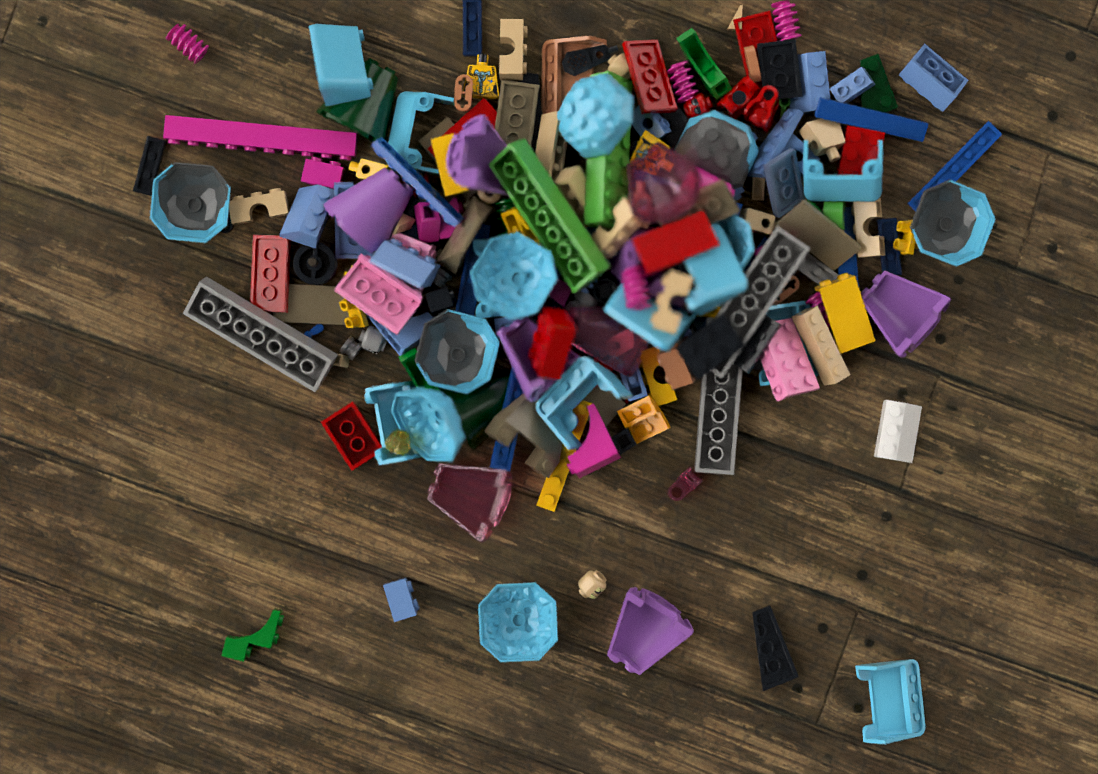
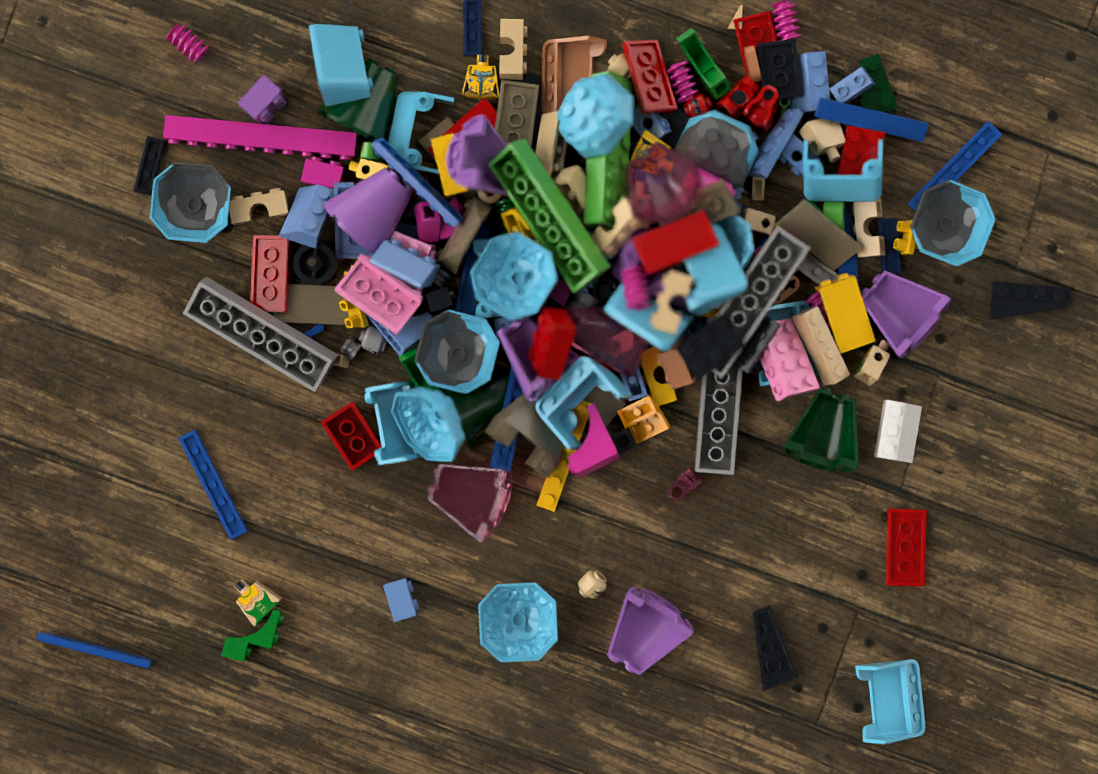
(94, 649): none -> blue tile
(213, 484): none -> blue tile
(256, 600): none -> torso
(263, 100): none -> medium lavender brick
(368, 152): none -> bright green leg
(398, 442): clear yellow piece -> none
(405, 223): tan piece -> none
(468, 93): nougat beam -> none
(590, 57): black piece -> none
(784, 182): sand blue plate -> none
(826, 433): none -> dark green cone
(869, 368): none -> tan torso
(906, 547): none -> red tile
(933, 78): medium blue slope -> none
(1020, 299): none -> black wing

